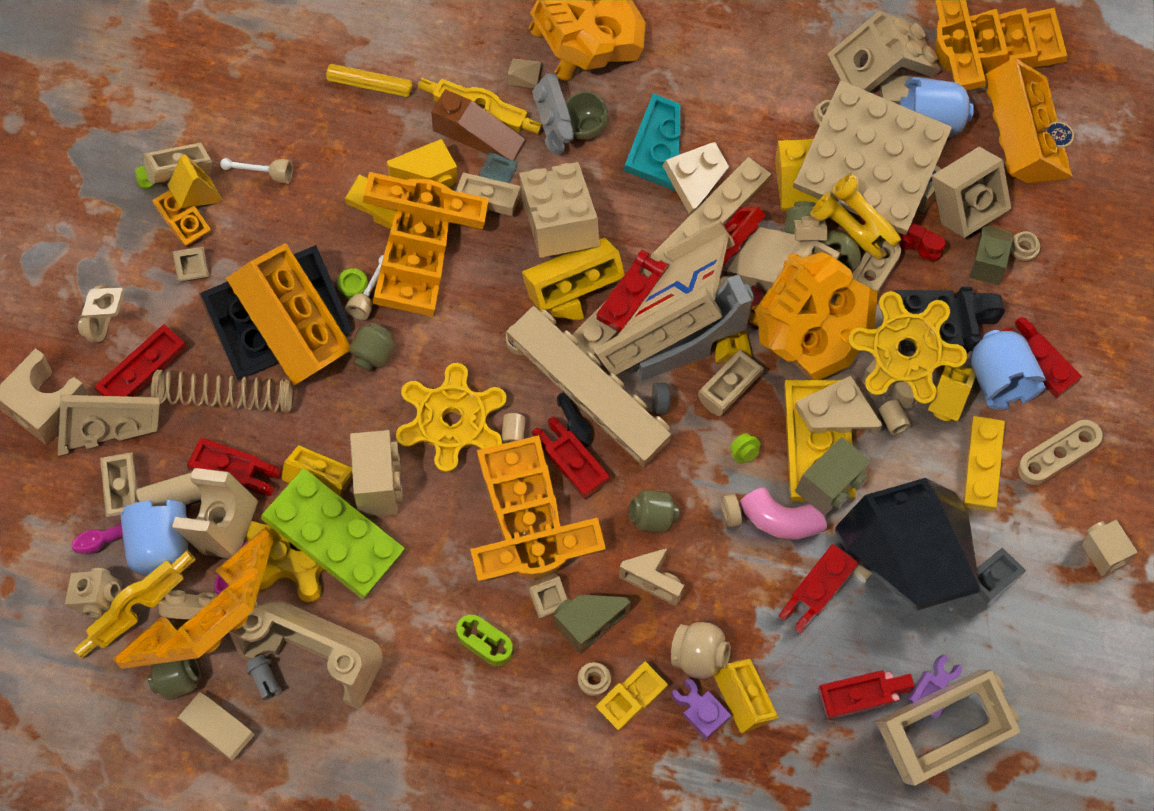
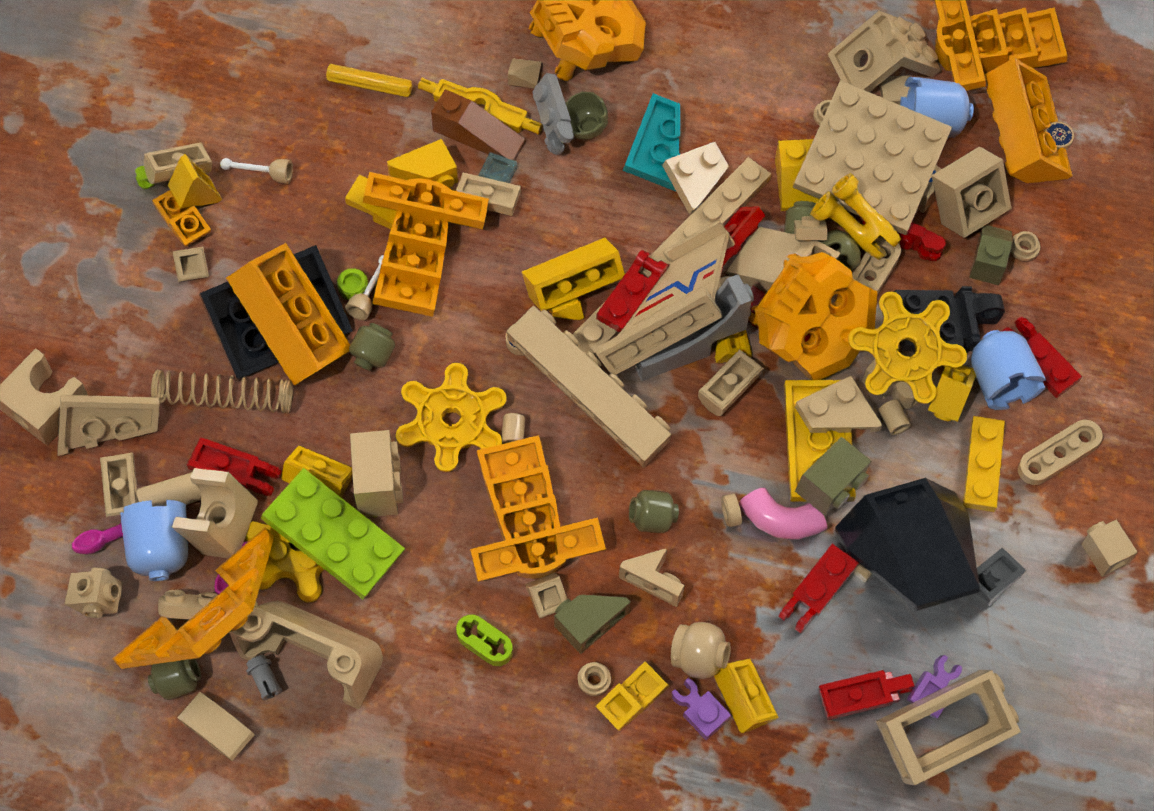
(98, 309): tan bracket -> none
(138, 367): red plate -> none
(146, 592): yellow piece -> none
(559, 209): tan piece -> none
(572, 459): red hinge -> none
(576, 424): black piece -> none
(660, 398): dark grey tile -> none
(745, 448): lime plate -> none

